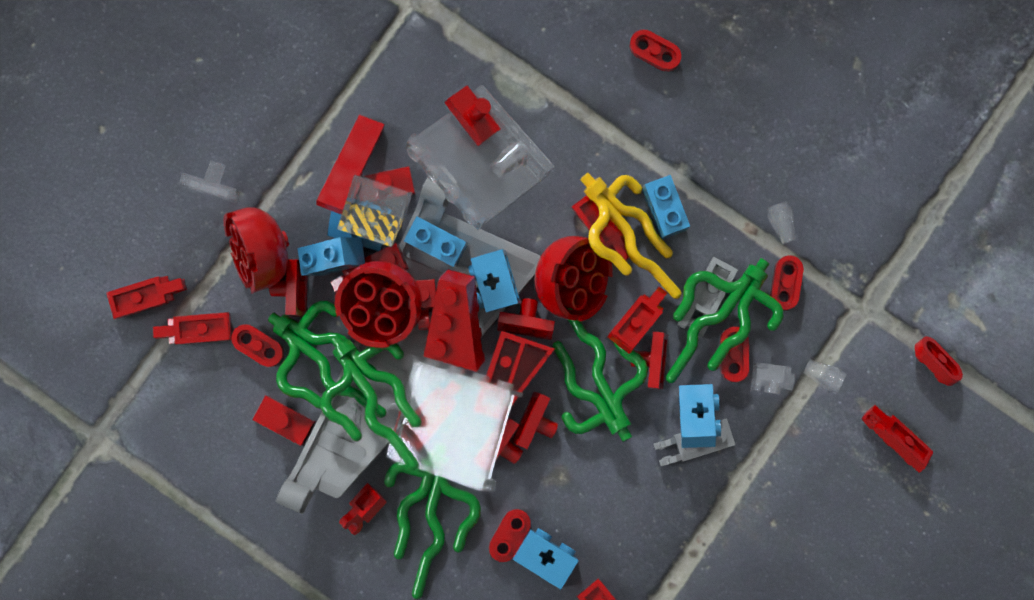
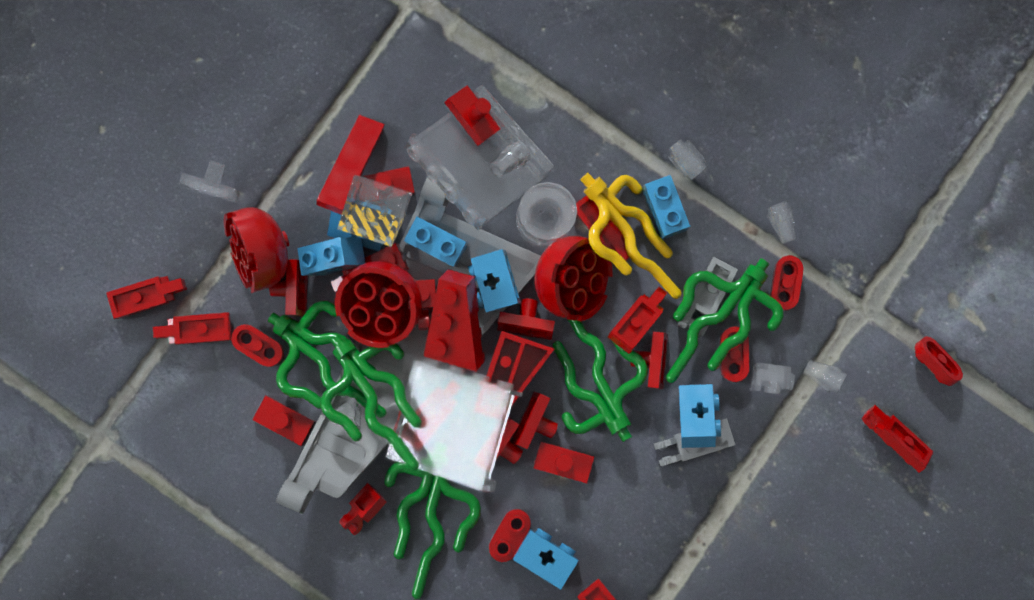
(553, 200): none -> clear wheel
(563, 462): none -> red tile
(656, 49): red plate -> none
(687, 159): none -> clear brick

